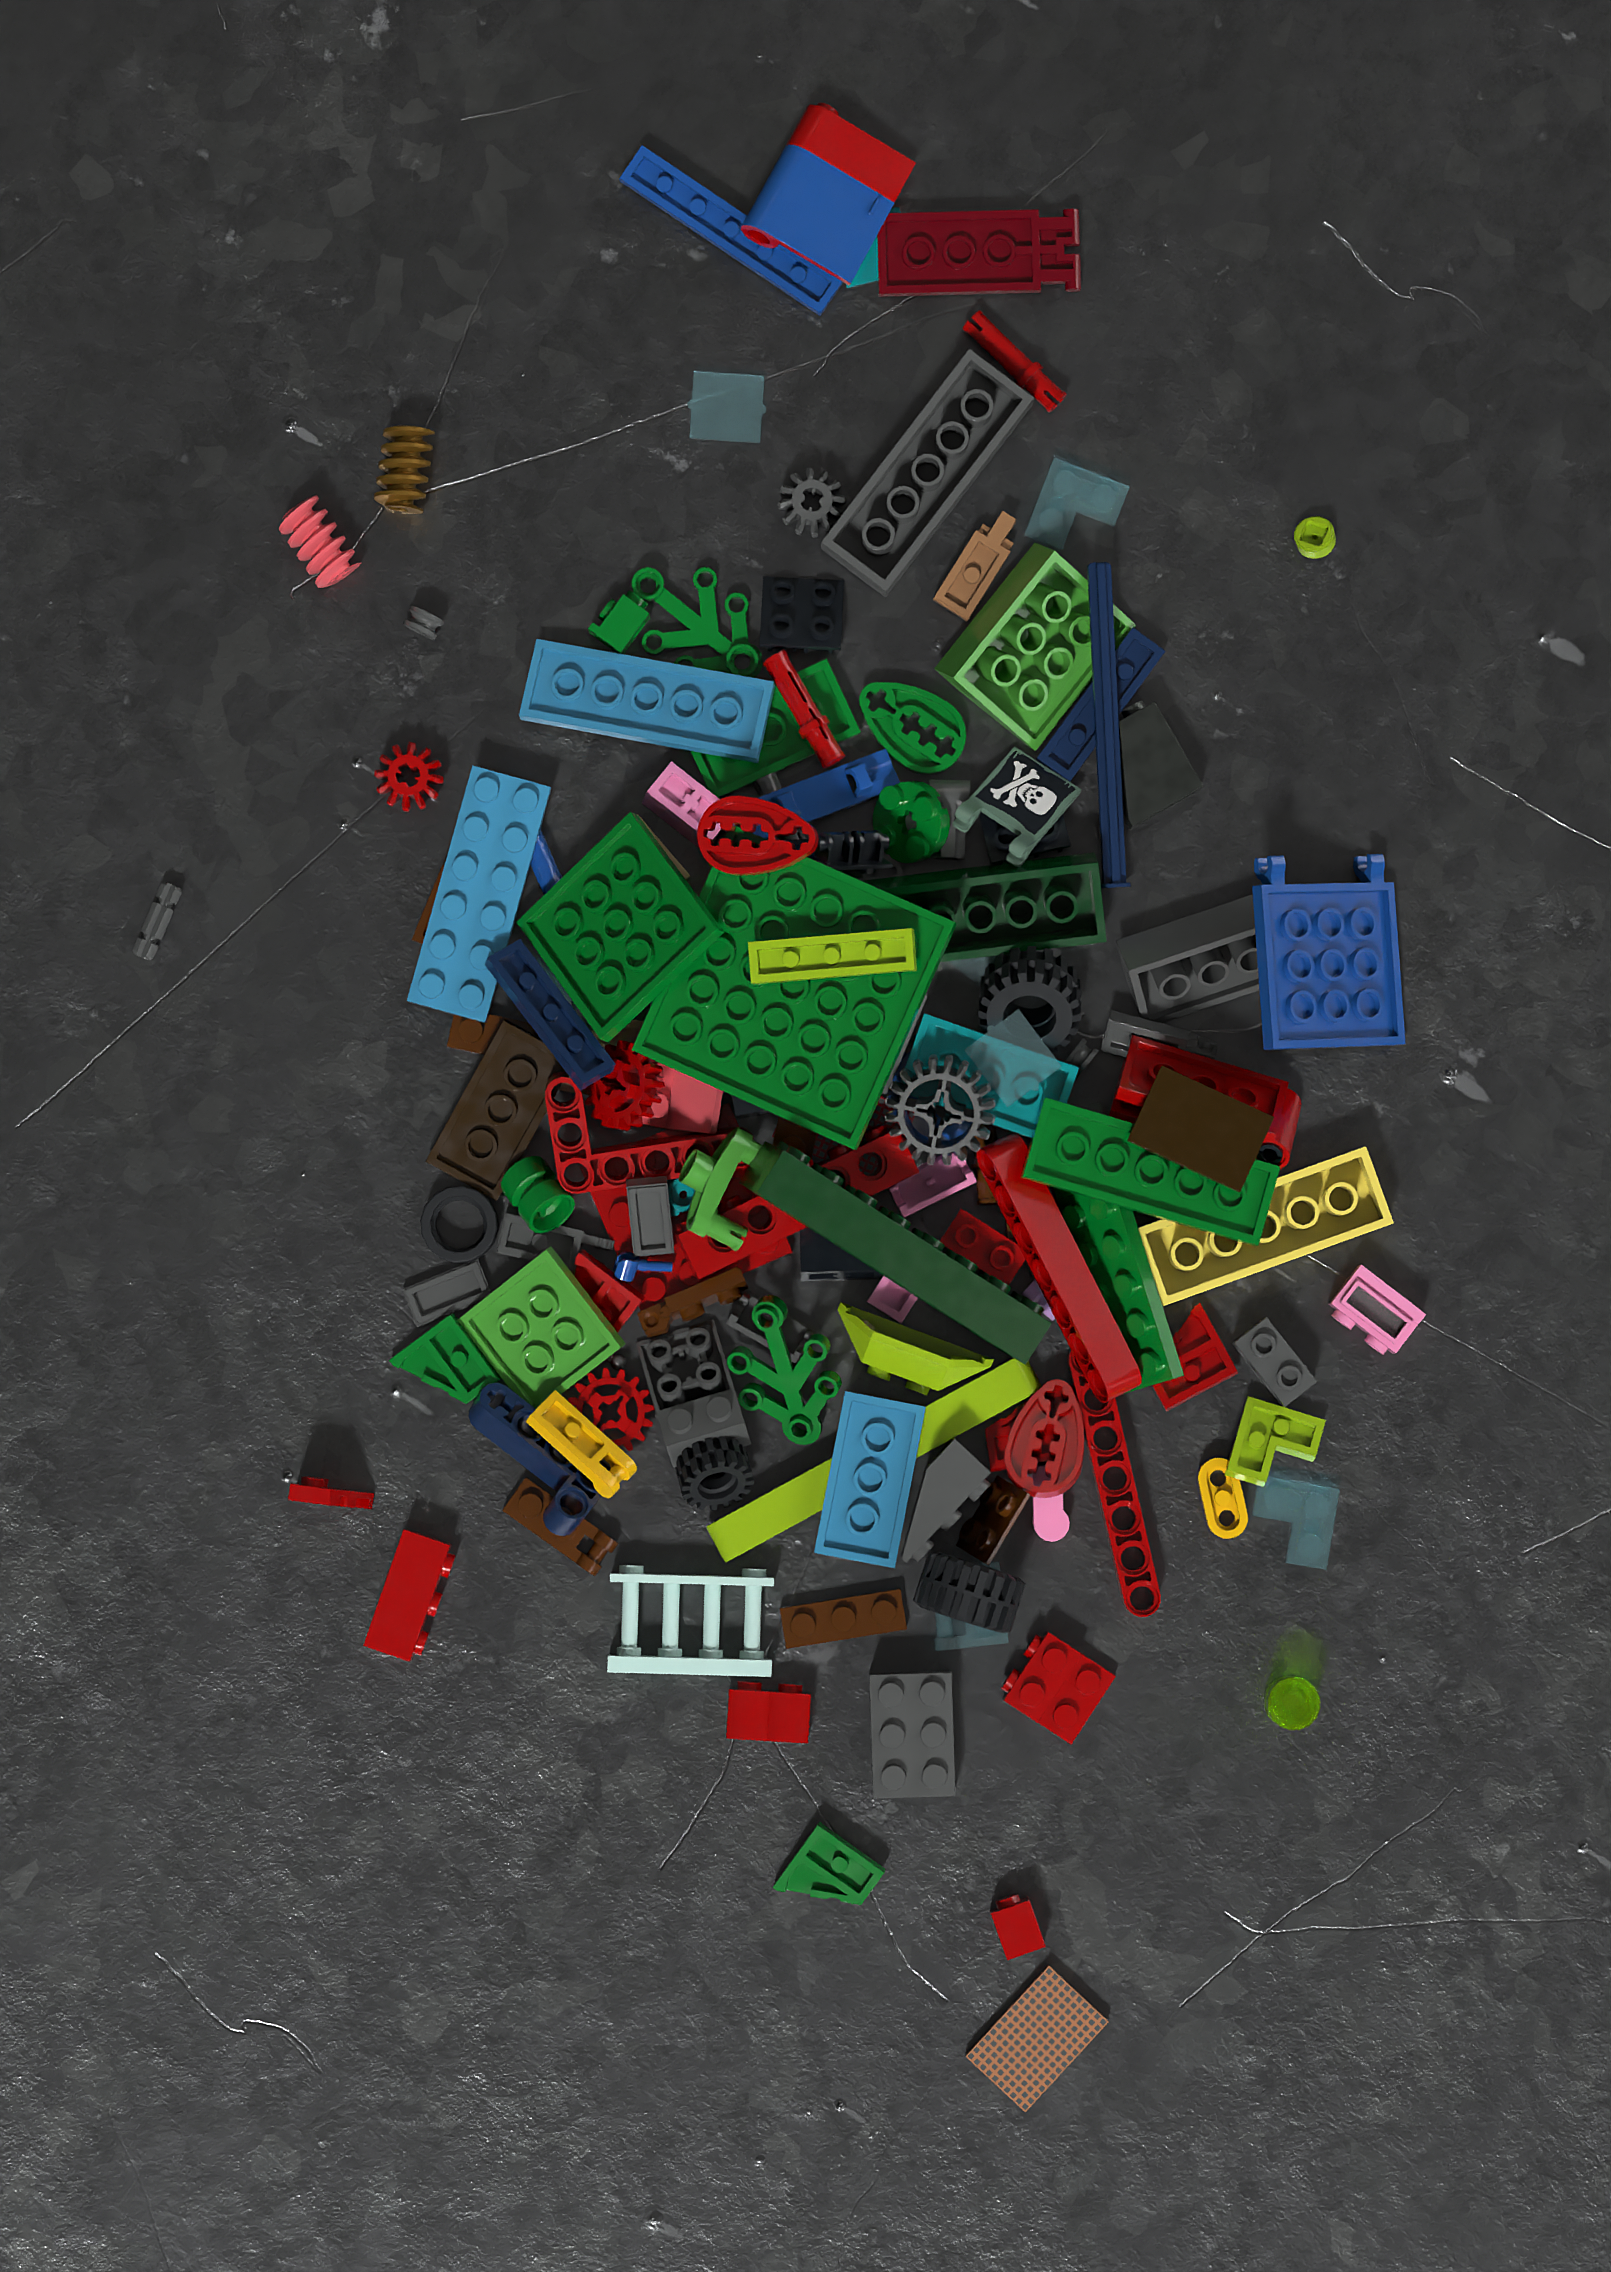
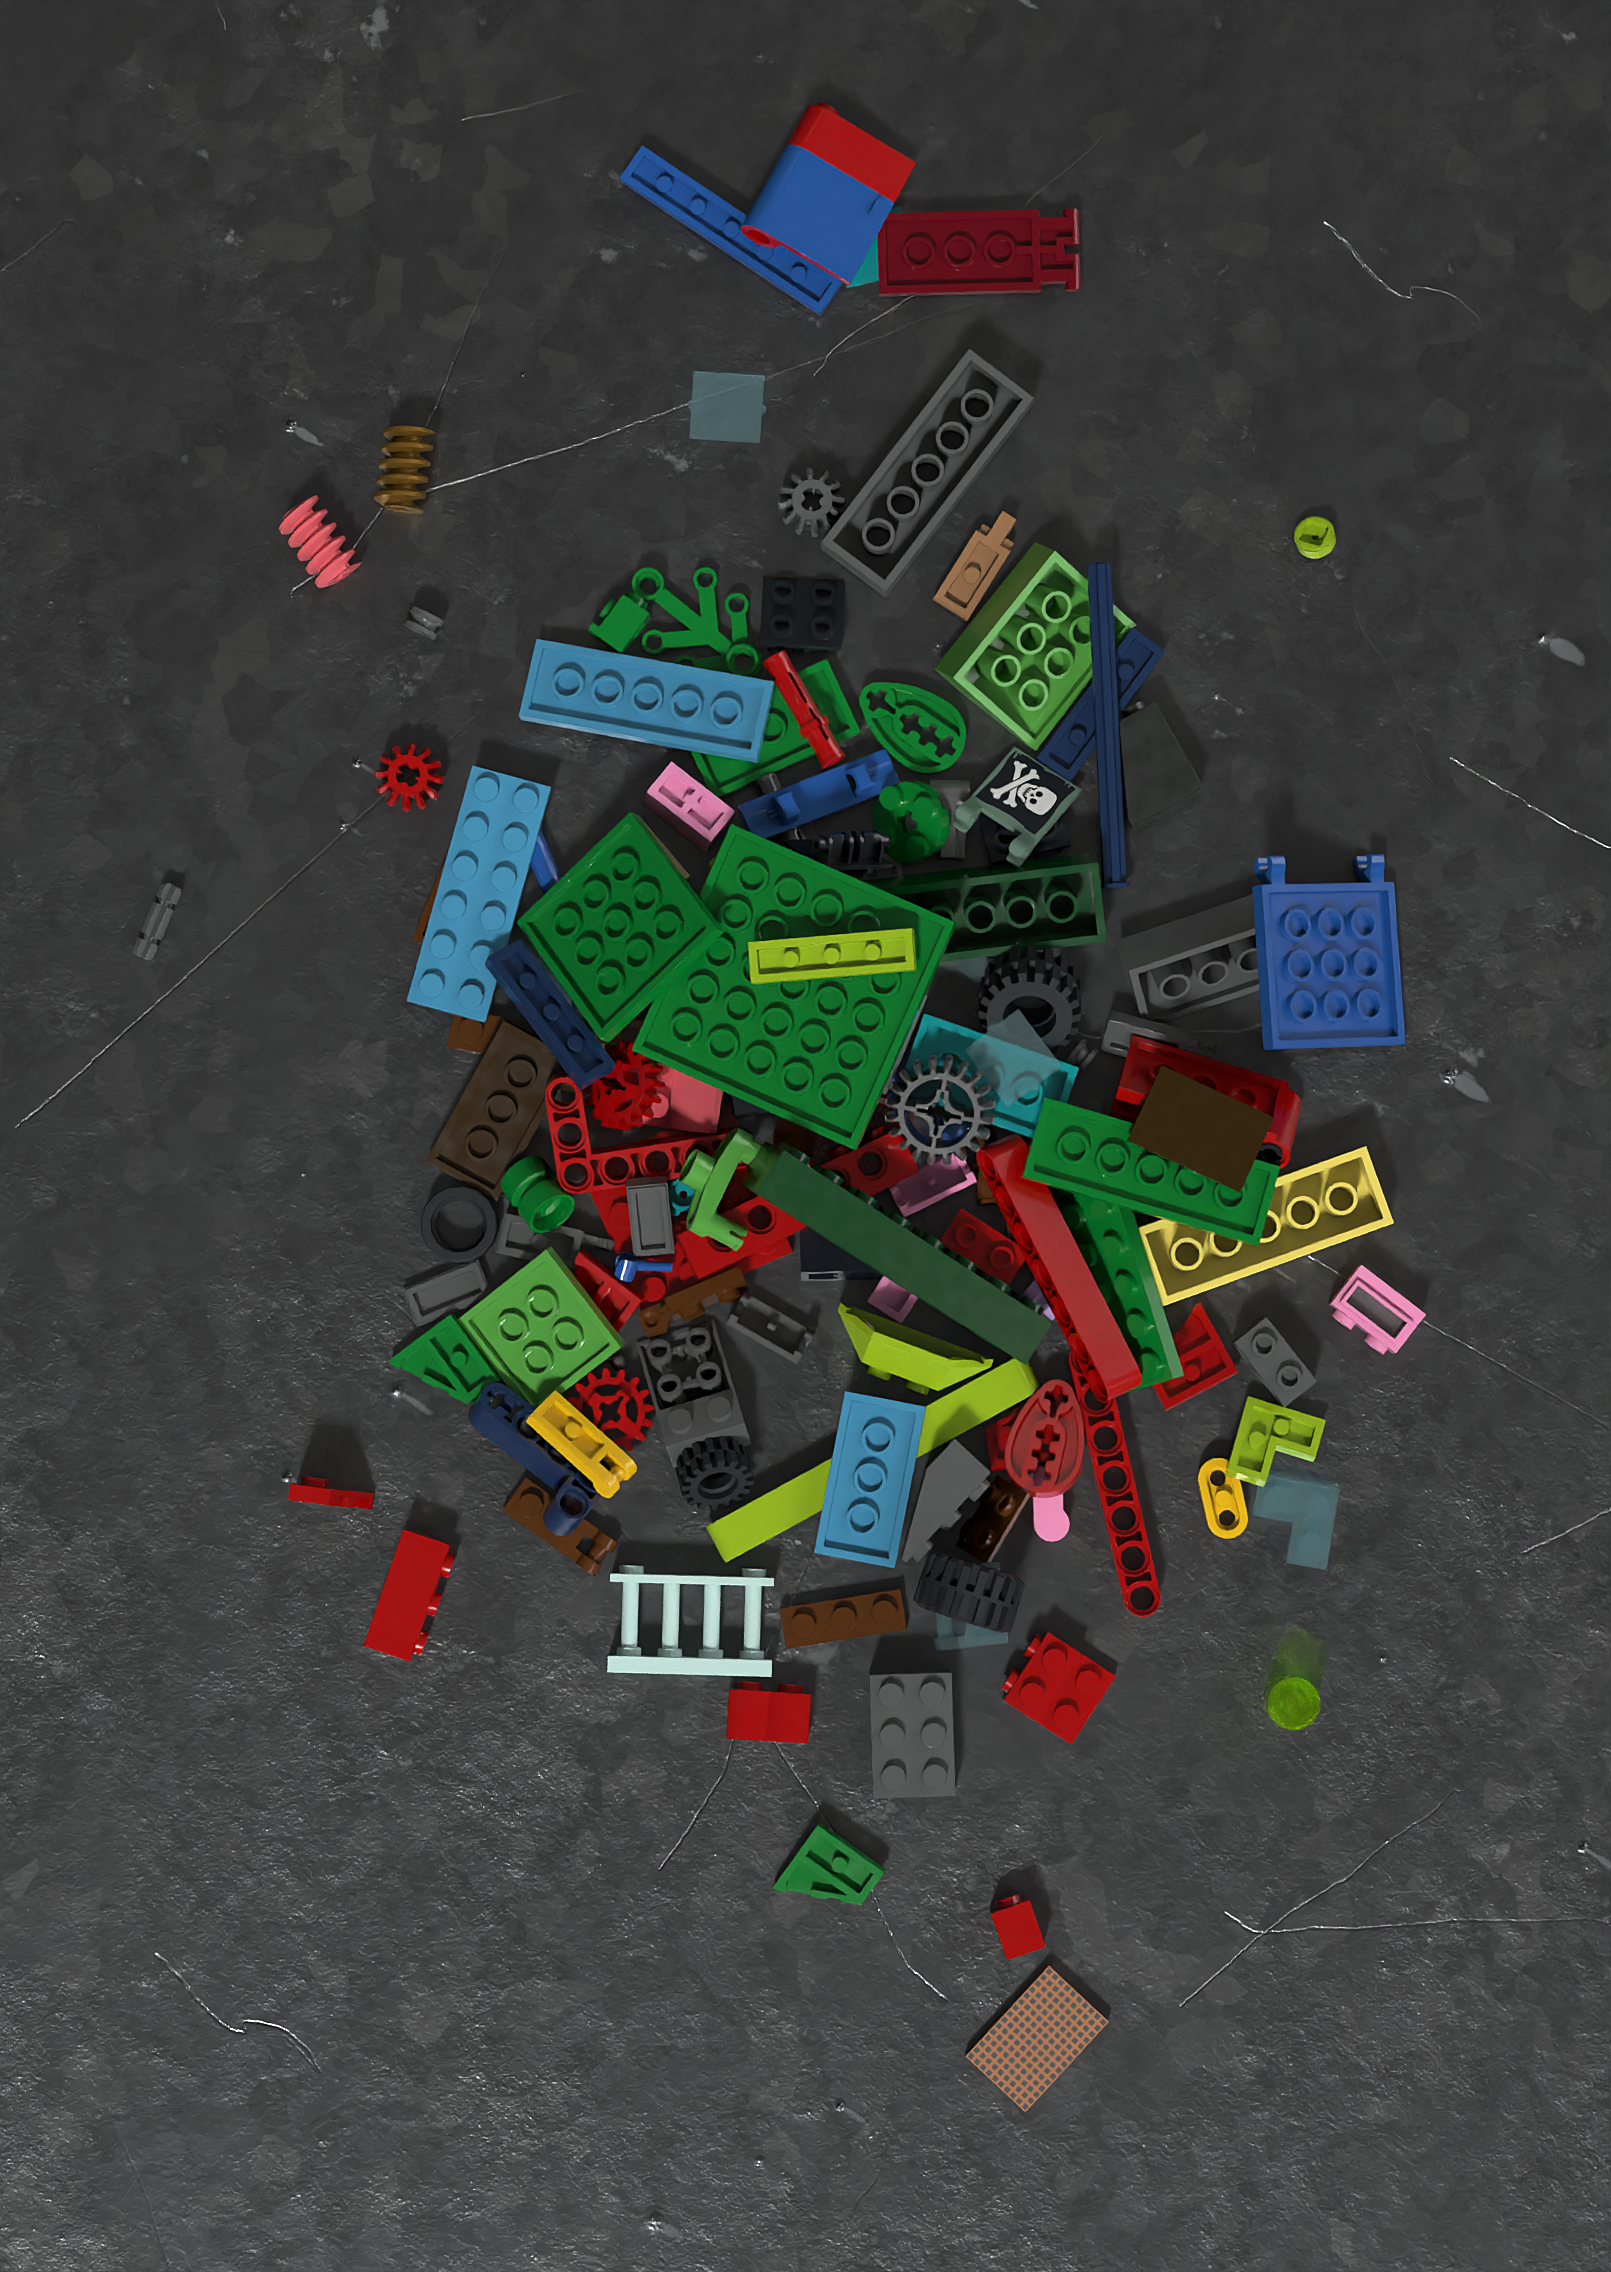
(745, 858): red piece -> none
(784, 1376): green plant -> none
(1014, 361): red pin -> none
(1069, 492): clear light blue plate -> none

